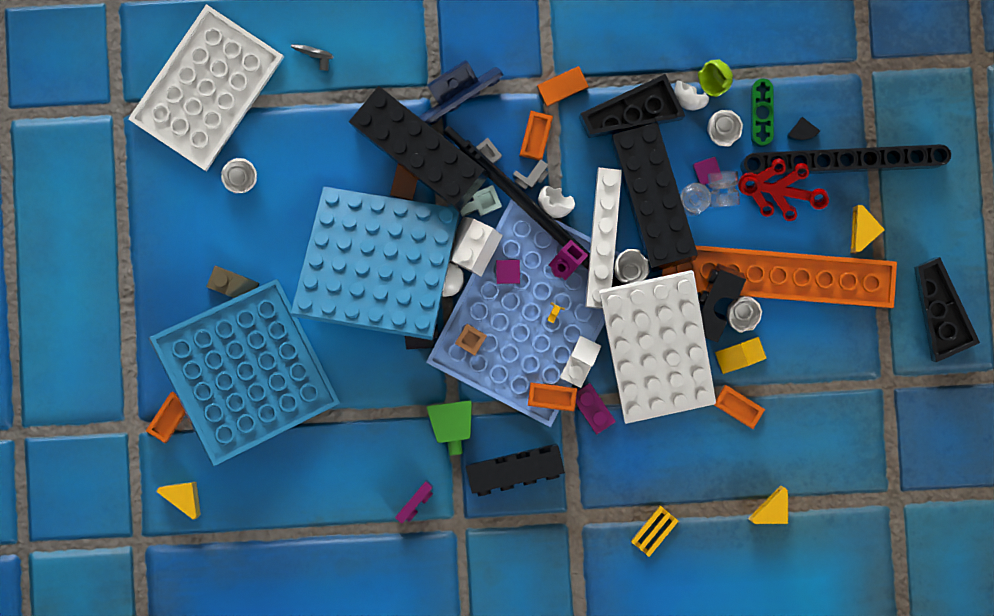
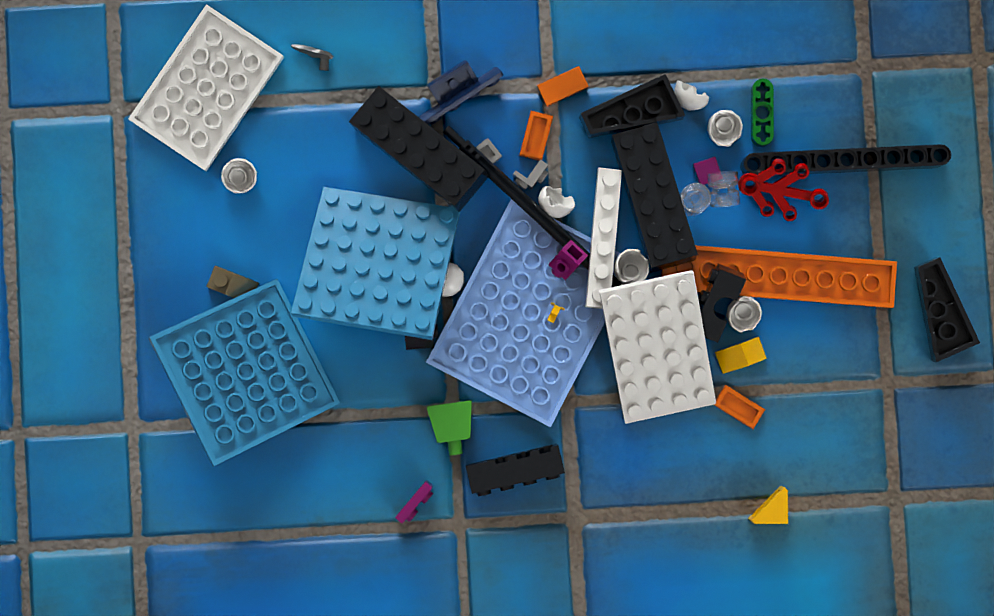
(167, 419): orange tile -> none
(183, 496): yellow slope -> none
(404, 184): reddish brown tile -> none
(471, 339): medium nougat plate -> none
(474, 245): white slope -> none
(483, 201): light aqua plate -> none
(508, 271): magenta tile -> none
(552, 397): orange tile -> none
(580, 361): white slope -> none
(593, 409): magenta plate -> none
(661, 537): yellow tile -> none
(715, 78): lime hair -> none
(803, 130): black tile -> none
(864, 229): yellow slope -> none

